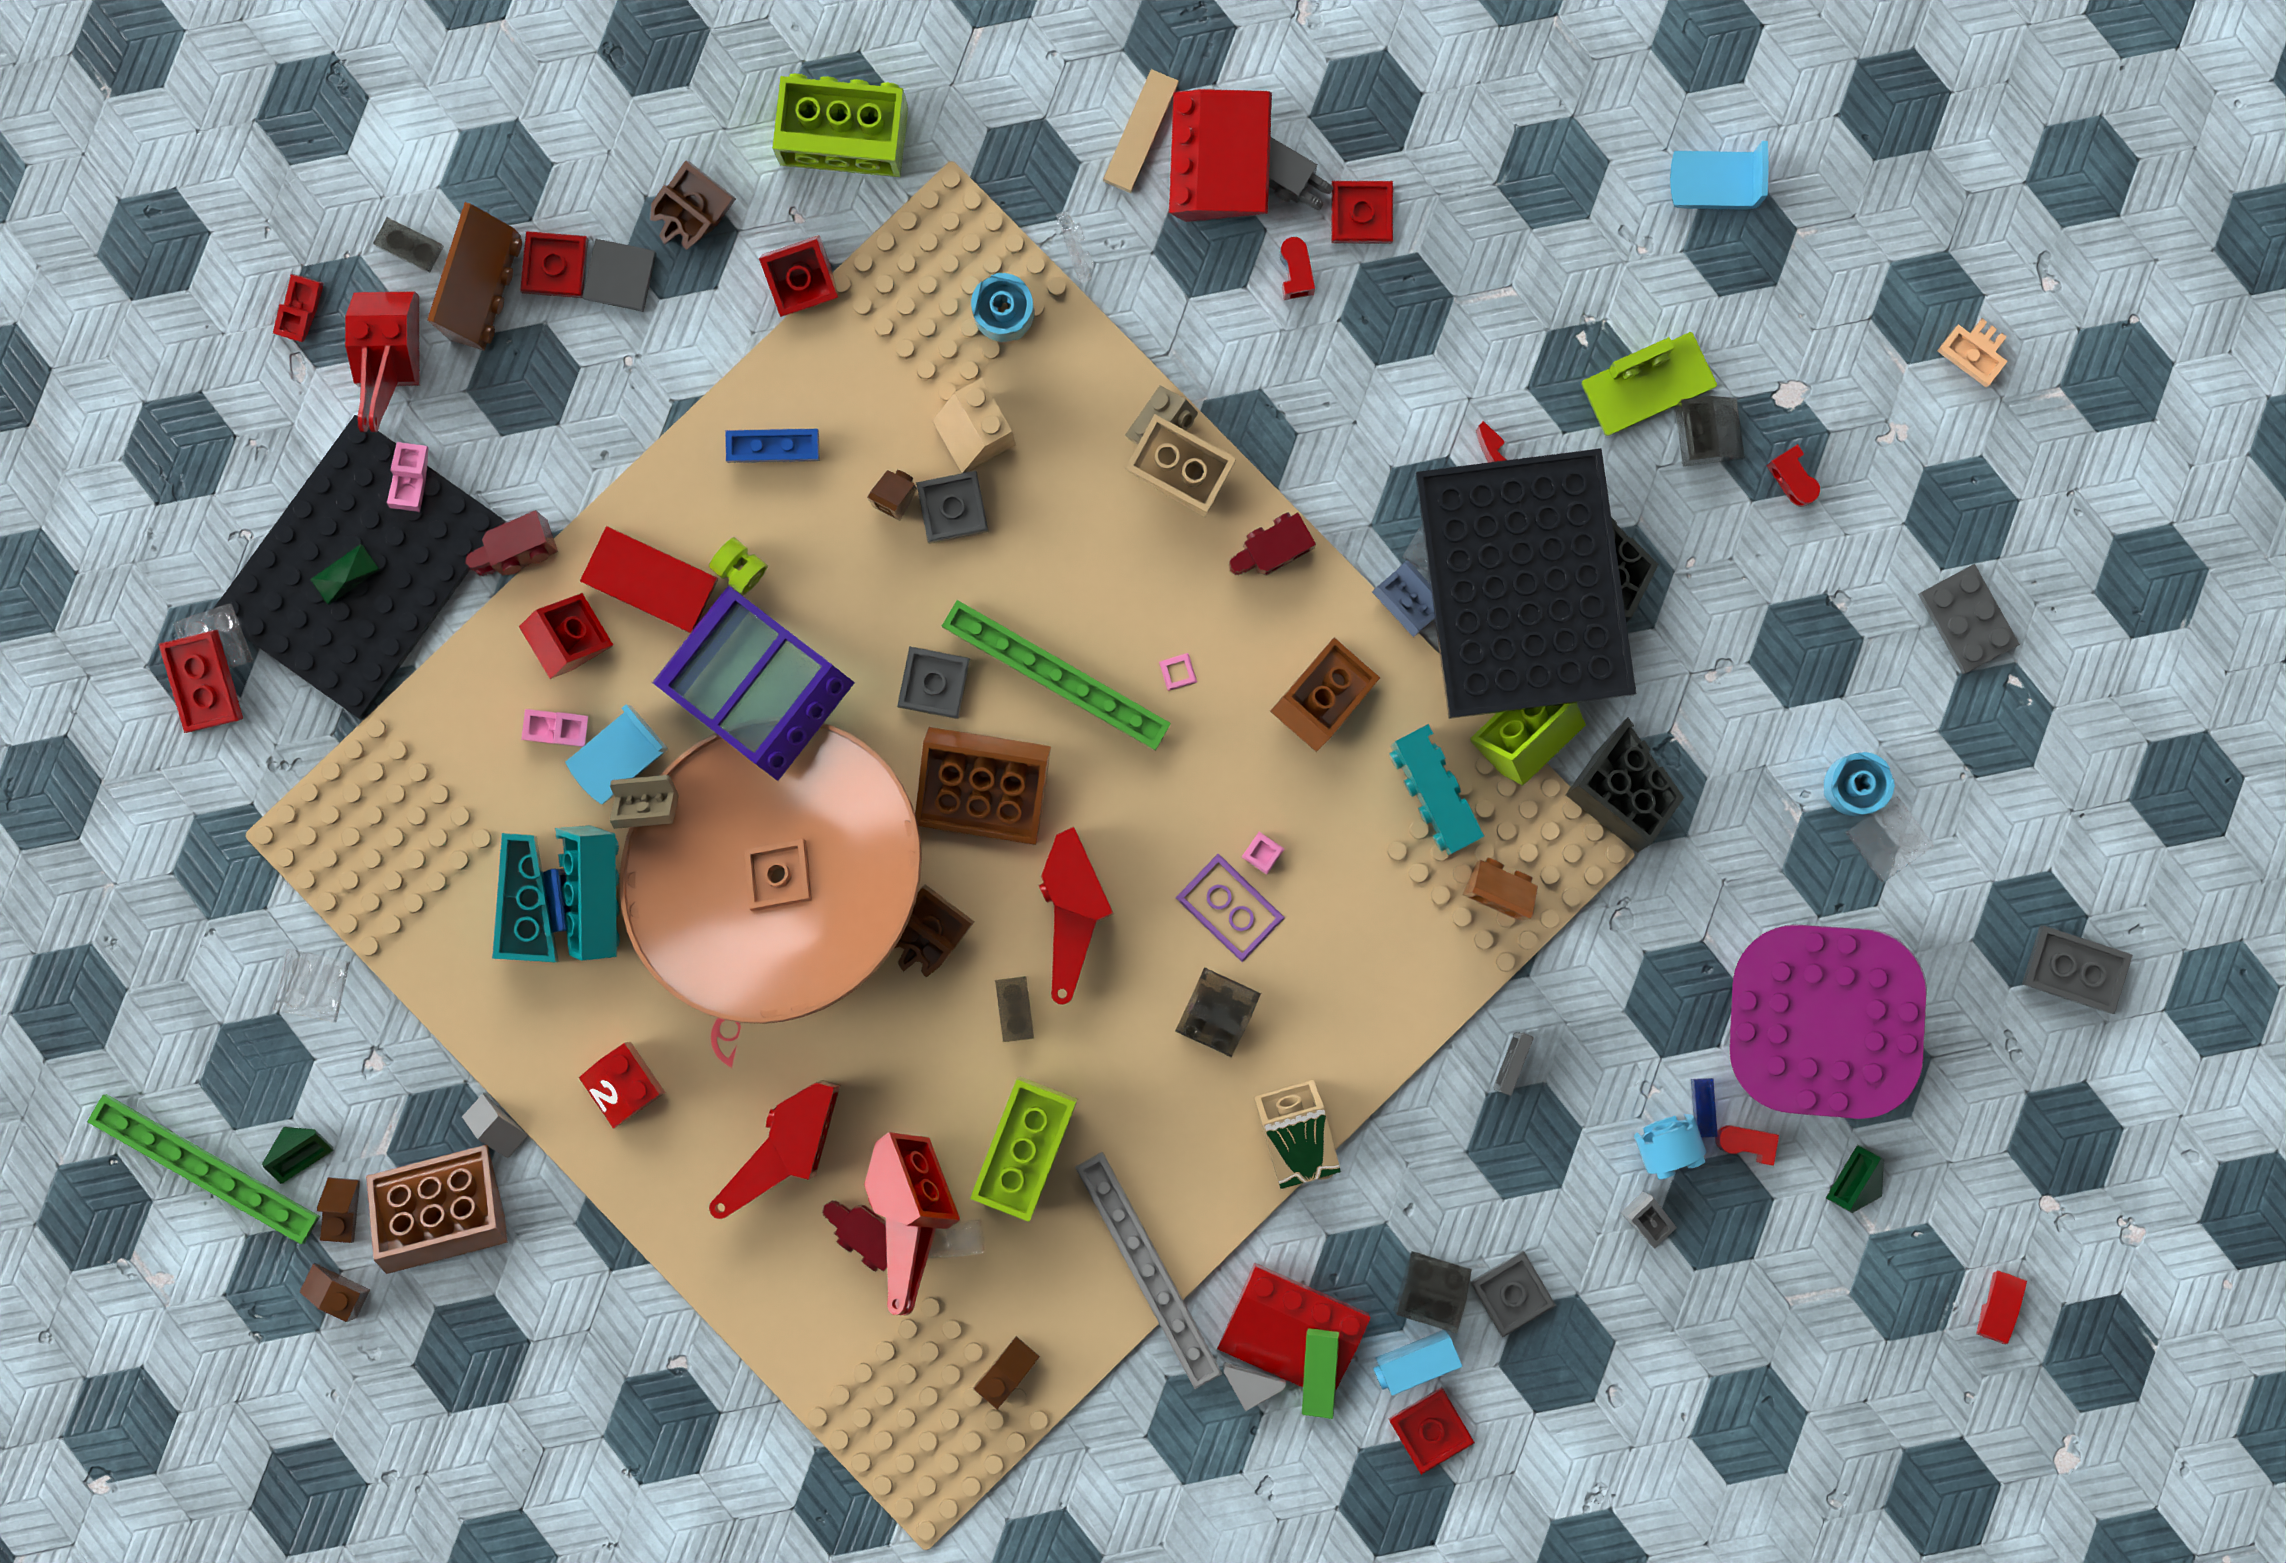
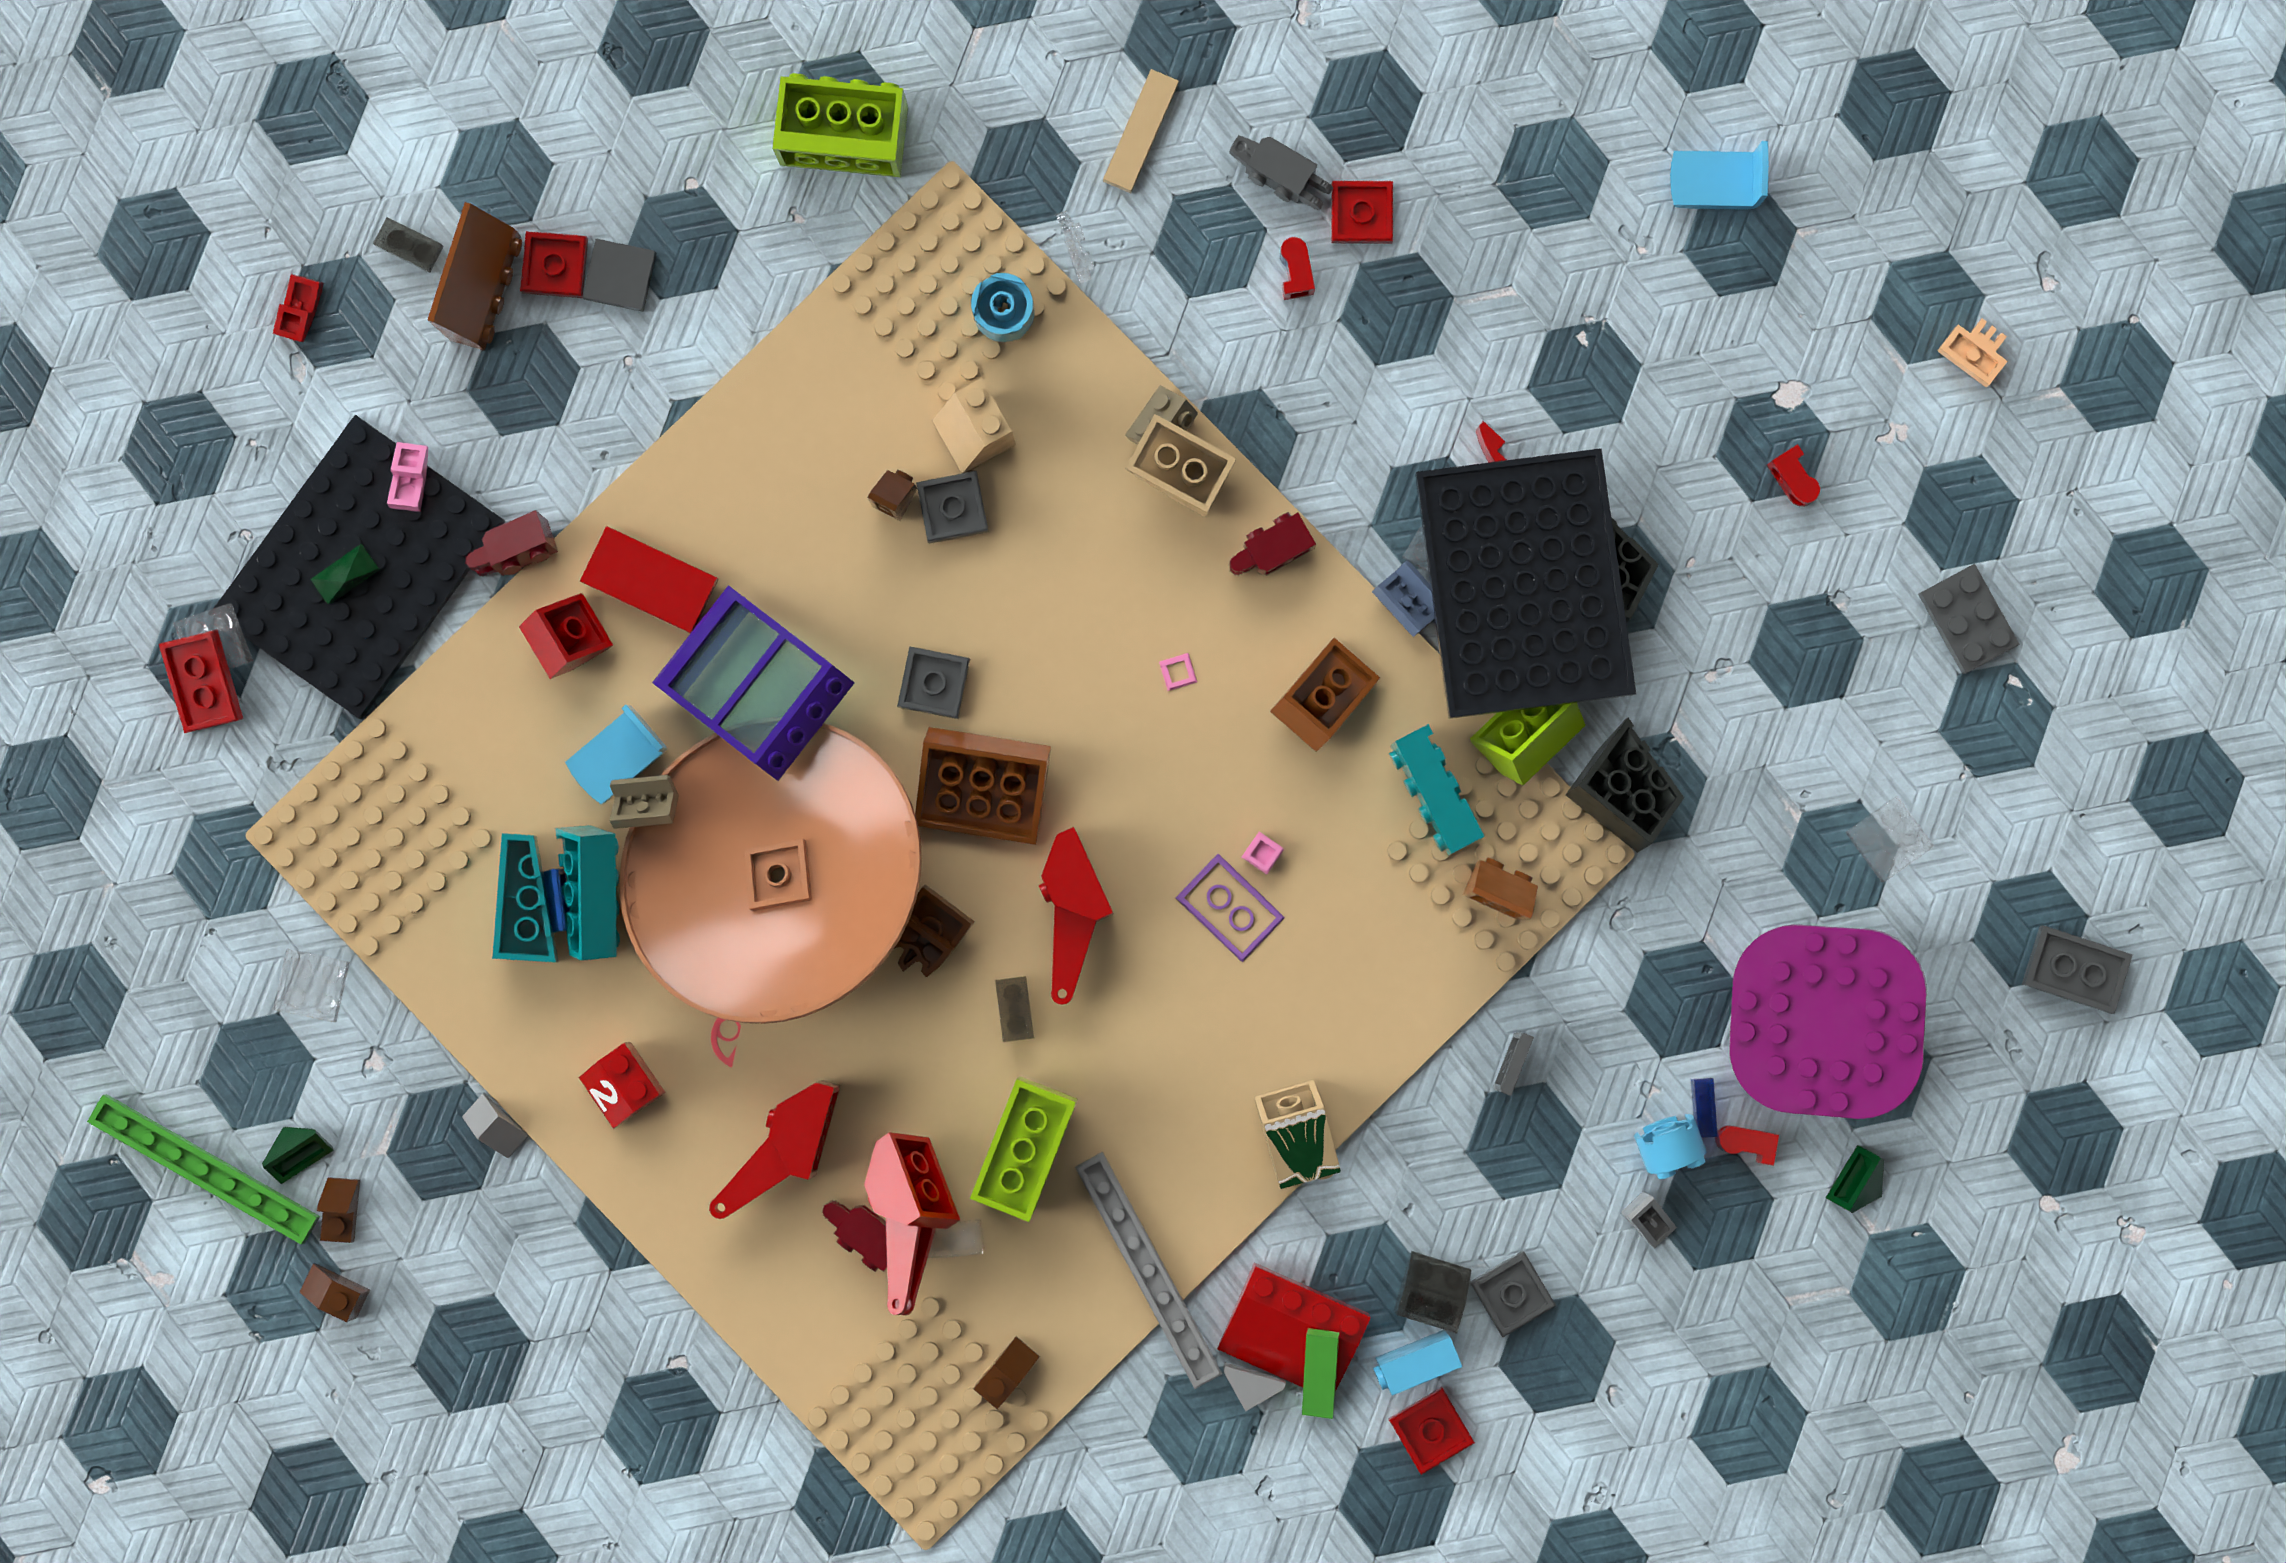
(382, 349): red slope -> none
(435, 1210): dark orange slope -> none
(554, 728): bright pink slope -> none
(690, 205): reddish brown plate -> none
(730, 558): lime wheel -> none
(772, 445): blue plate -> none
(799, 275): red slope -> none
(1056, 675): bright green plate -> none
(1218, 1012): clear smoke slope -> none
(1220, 154): red slope -> none
(1648, 382): lime bracket -> none
(1709, 430): clear smoke slope -> none
(1874, 776): medium azure brick -> none
(2002, 1307): red slope -> none

